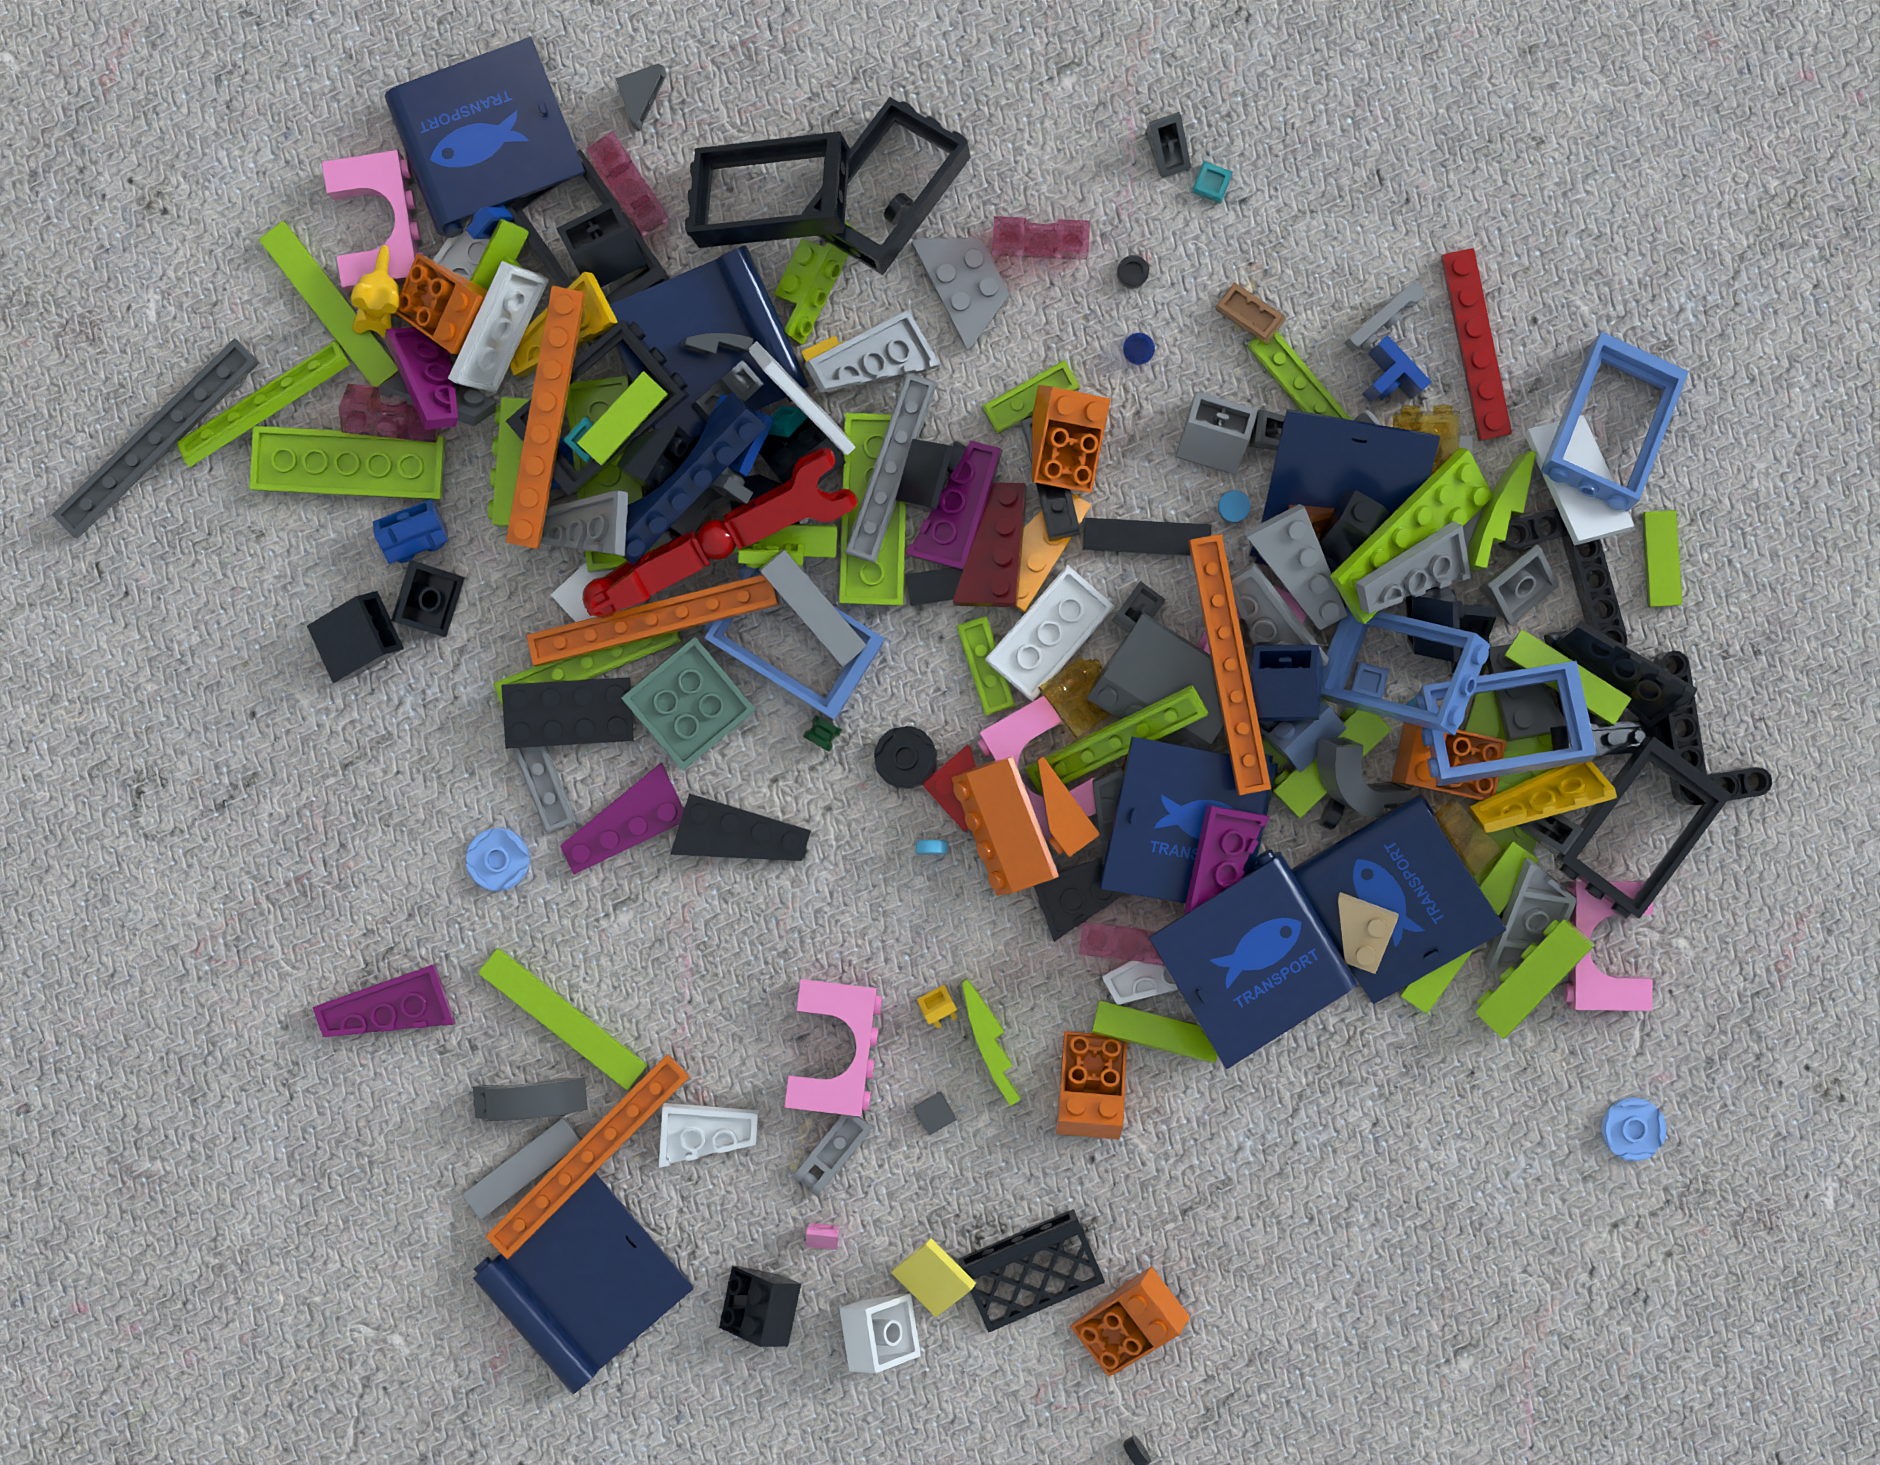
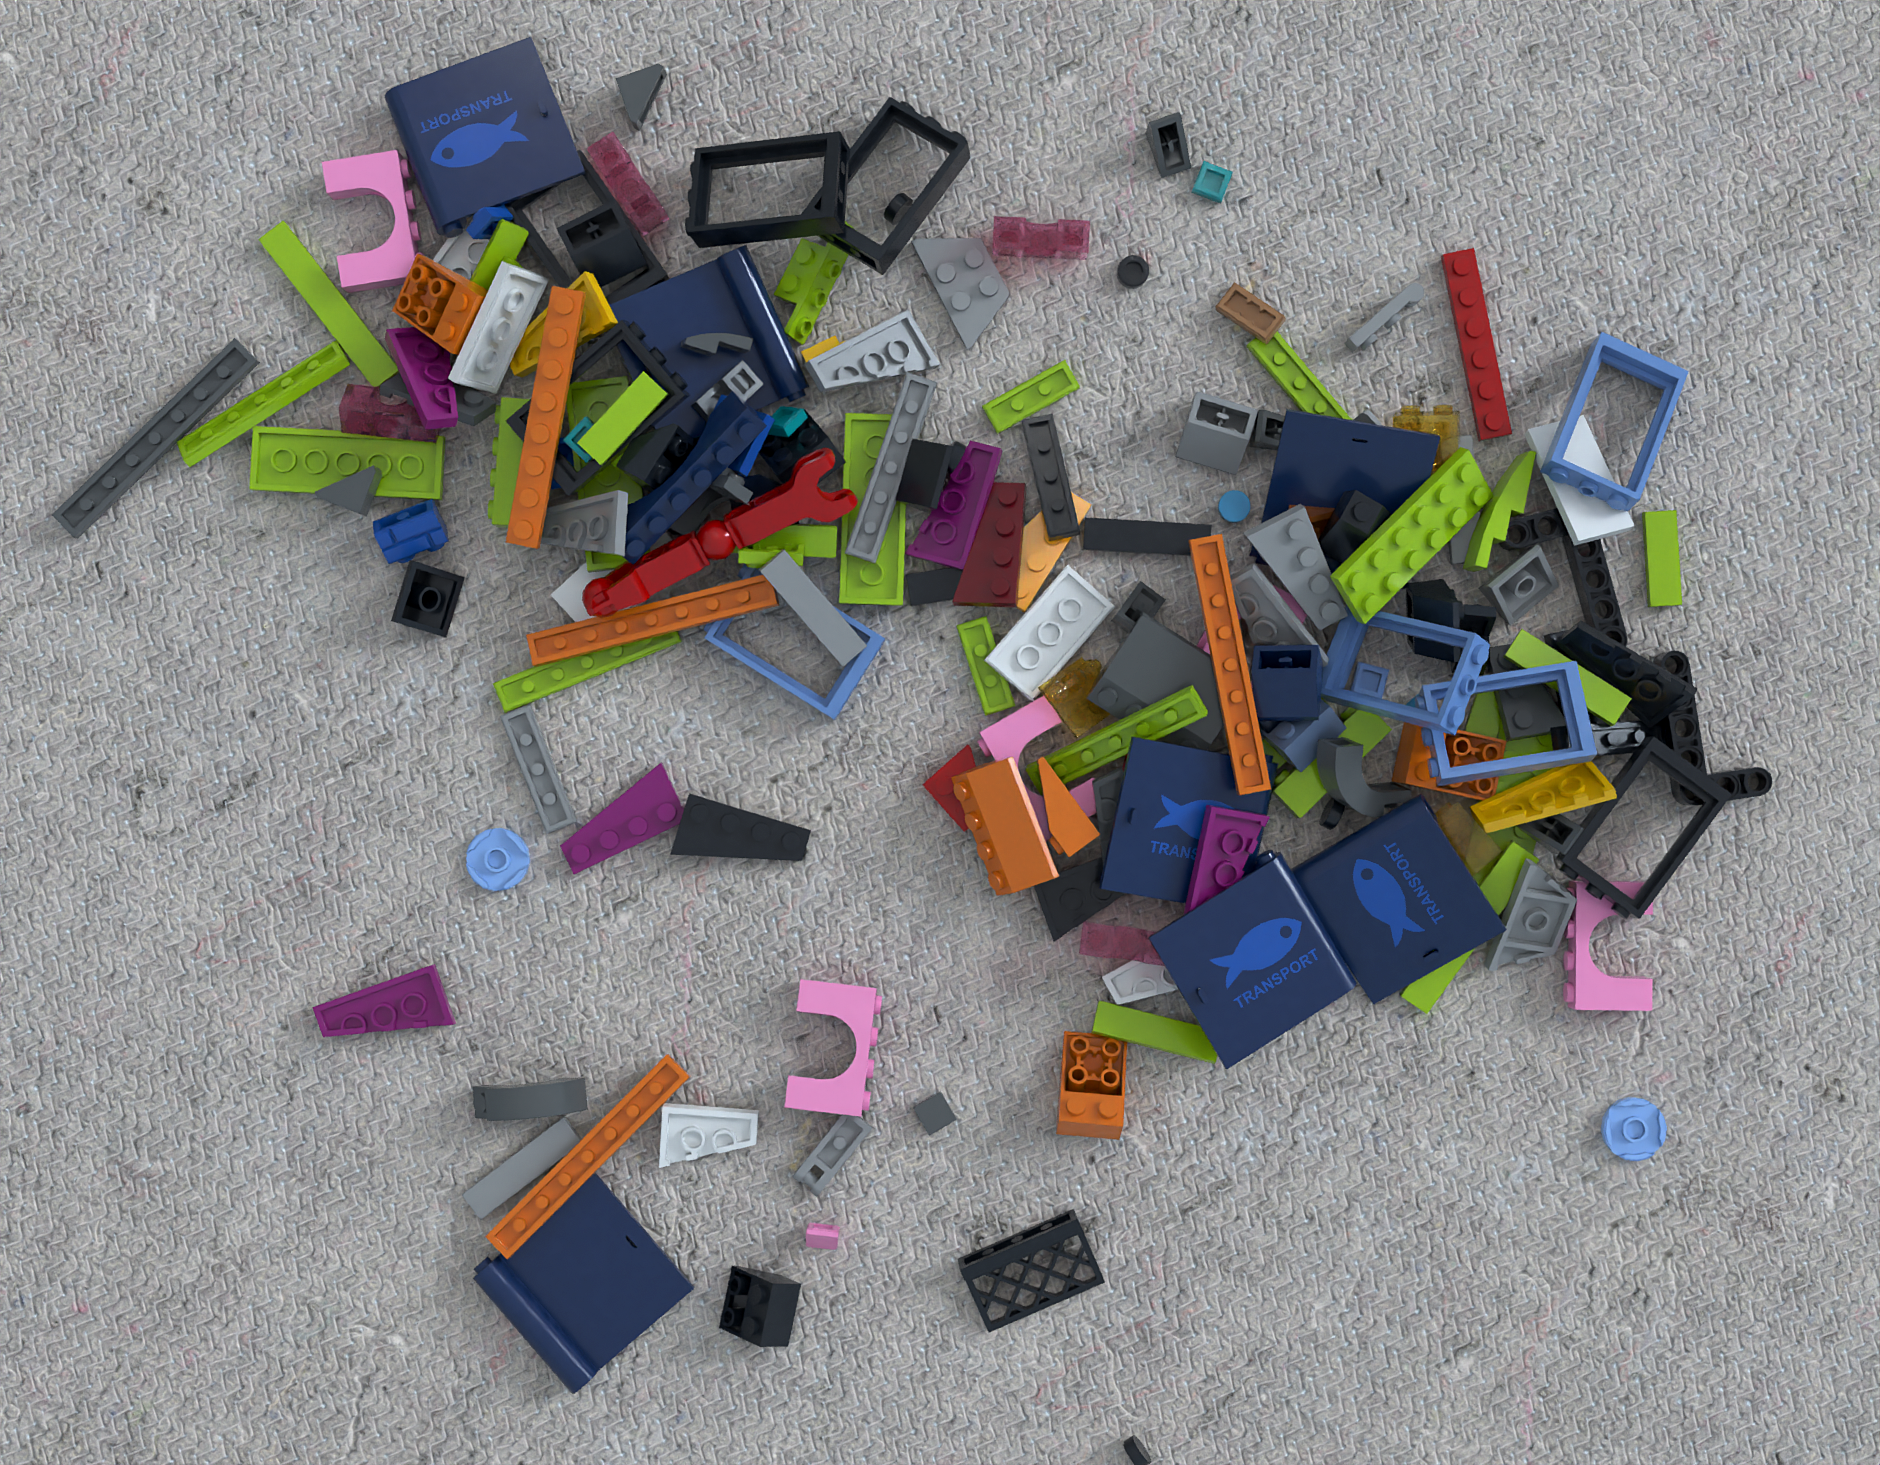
(354, 491): none -> dark grey slope
(355, 637): black brick -> none
(376, 297): yellow animal -> none
(563, 1018): lime tile -> none
(566, 712): black plate -> none
(688, 703): sand green plate -> none
(801, 398): white tile -> none
(822, 733): dark green wheel -> none
(879, 1333): white slope -> none
(905, 757): black tile -> none
(931, 847): medium azure tile -> none
(933, 1277): light yellow tile -> none
(937, 1005): yellow tile -> none
(986, 1029): lime slope -> none
(1067, 437): orange slope -> none
(1131, 1322): orange slope -> none
(1138, 348): clear blue plate -> none
(1364, 931): tan wing -> none
(1399, 372): blue bracket -> none
(1424, 566): light grey wing -> none
(1534, 978): lime brick -> none

